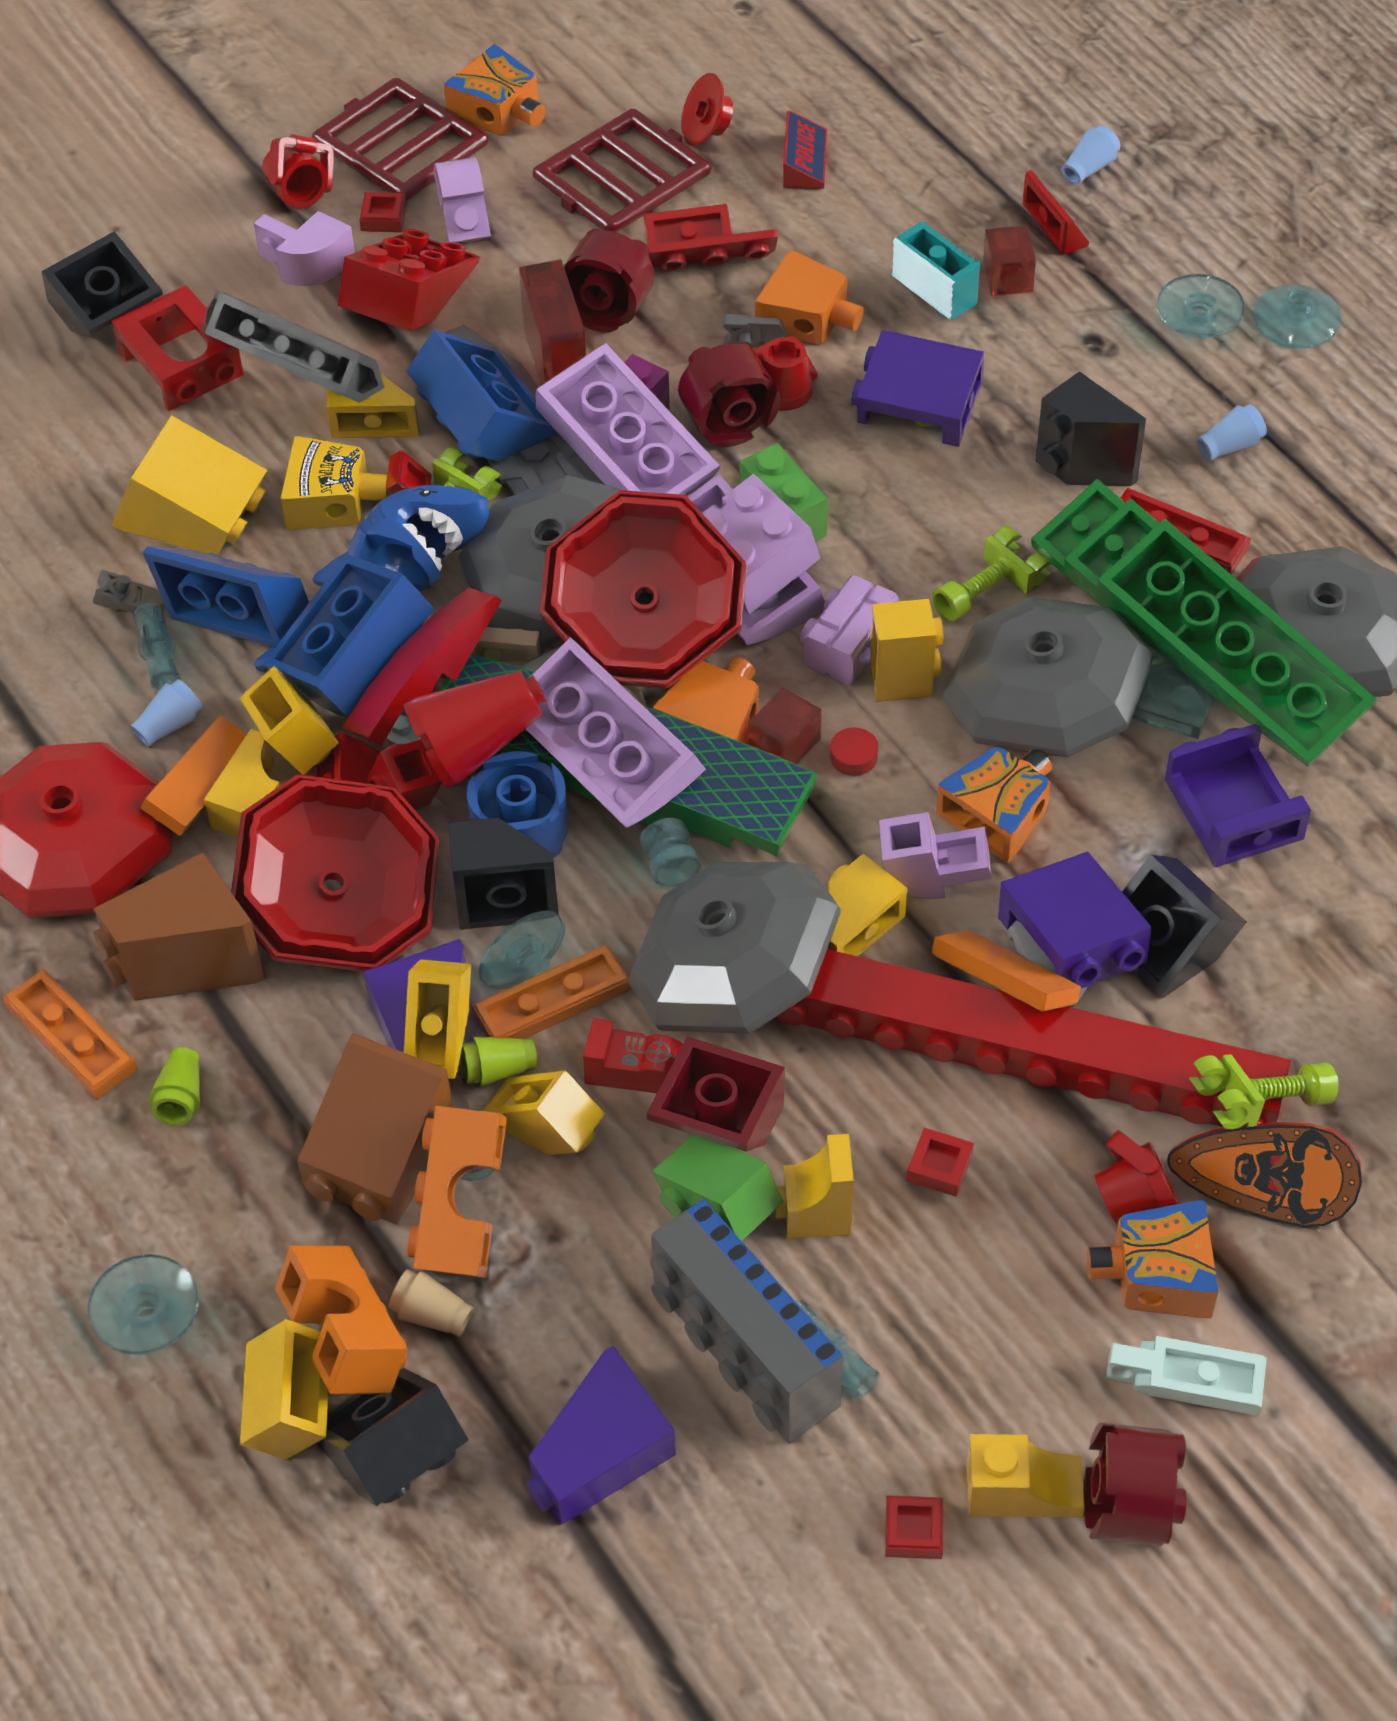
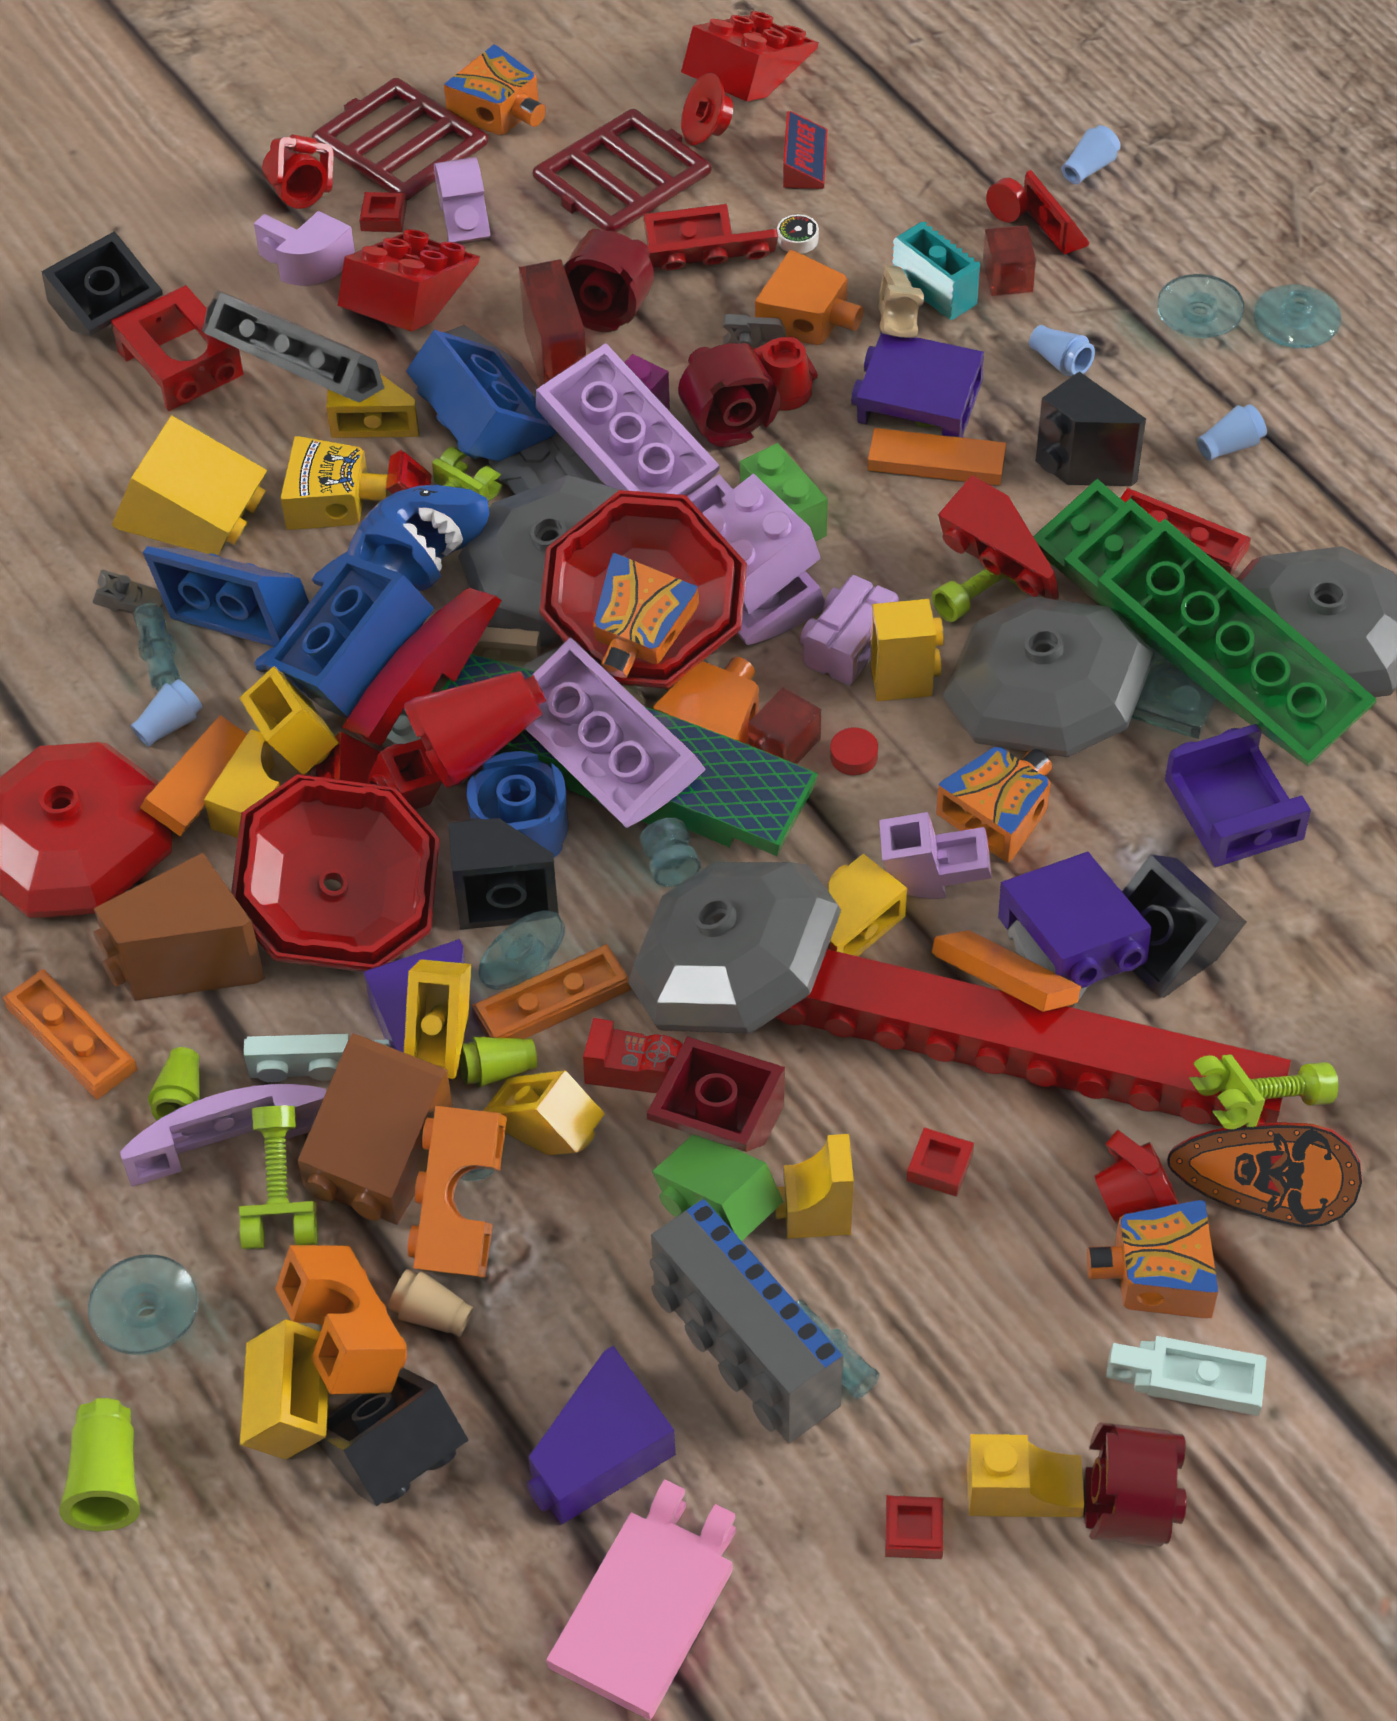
(101, 1471): none -> lime plant
(211, 1120): none -> lavender slope
(274, 1124): none -> lime bar
(295, 1055): none -> light aqua hinge
(640, 613): none -> torso
(646, 1604): none -> bright pink tile
(746, 53): none -> red slope
(798, 233): none -> tile
(898, 303): none -> tan plate
(936, 456): none -> orange tile
(991, 529): none -> red slope
(1007, 200): none -> red tile
(1063, 349): none -> light blue cone

